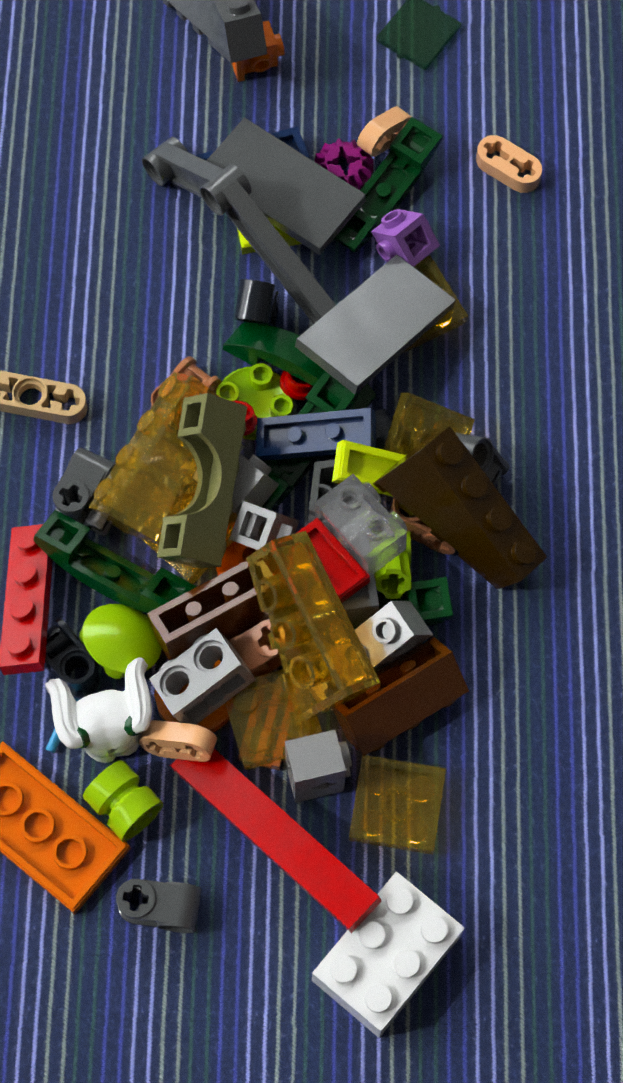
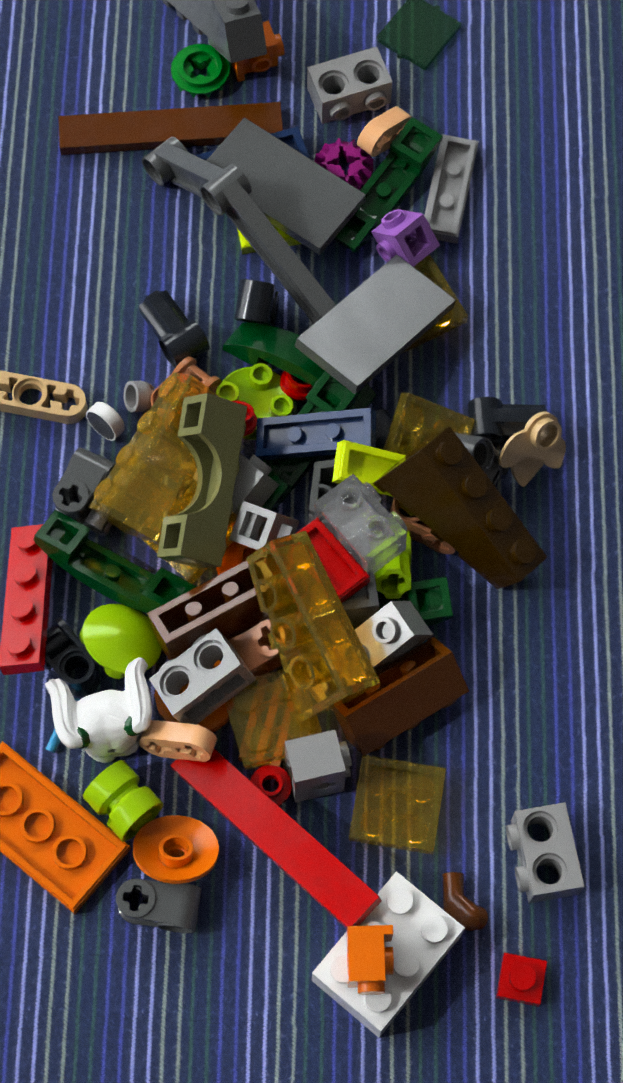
(105, 420): none -> white tile
(138, 396): none -> light grey hinge
(152, 127): none -> reddish brown tile
(175, 333): none -> black piece
(175, 849): none -> orange dish
(200, 57): none -> green gear
(284, 789): none -> red plate
(347, 78): none -> light grey brick
(369, 958): none -> orange brick
(450, 186): none -> light grey tile
(459, 906): none -> reddish brown arm
(499, 420): none -> black piece
(508, 164): light nougat beam -> none
(521, 979): none -> red plate
(533, 447): none -> tan plate
(556, 852): none -> light grey brick

